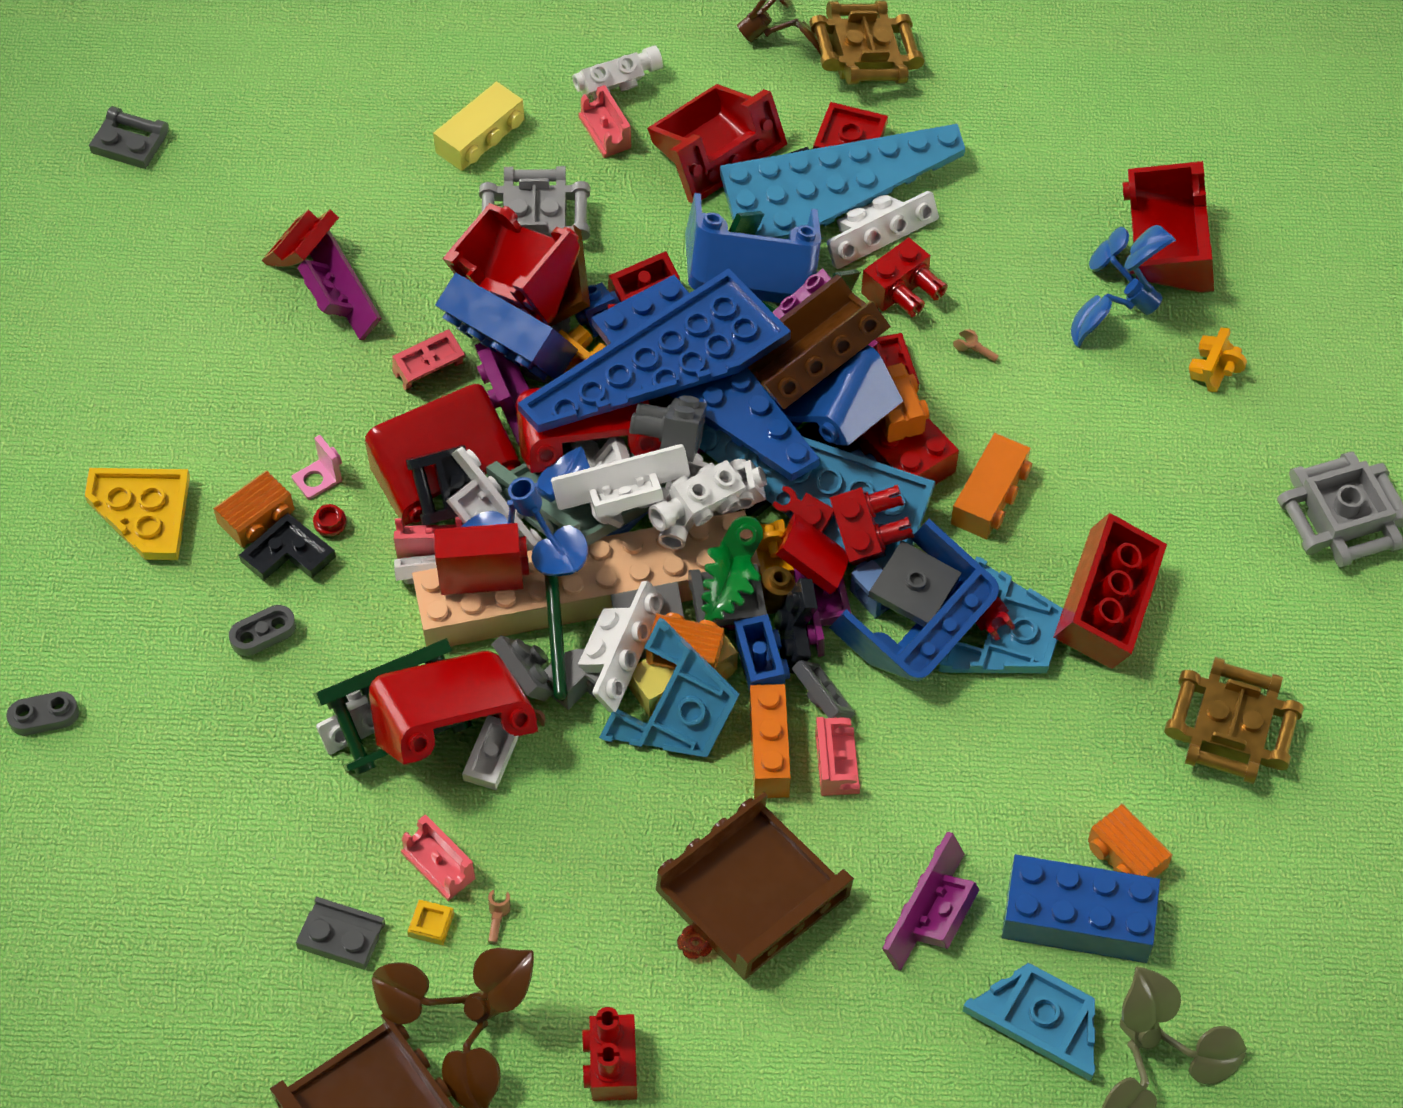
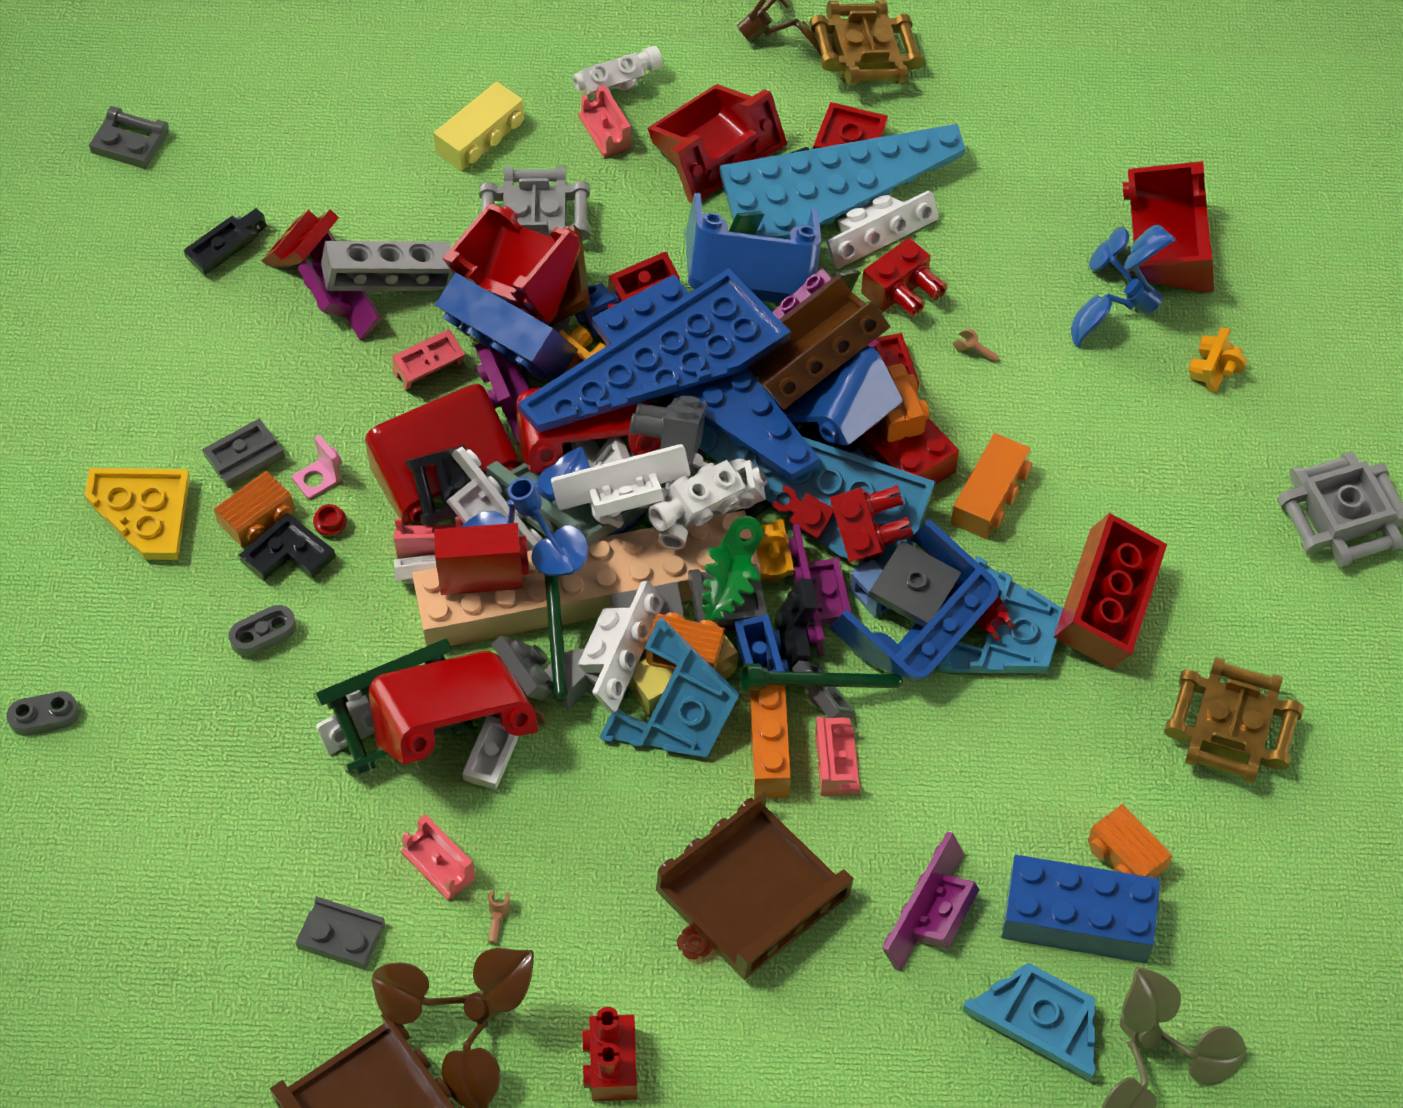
(225, 240): none -> black hinge
(243, 453): none -> dark grey plate
(385, 266): none -> light grey brick
(431, 922): yellow tile -> none
(757, 677): none -> dark green piece
(776, 584): pearl gold brick -> none
(813, 554): red slope -> none

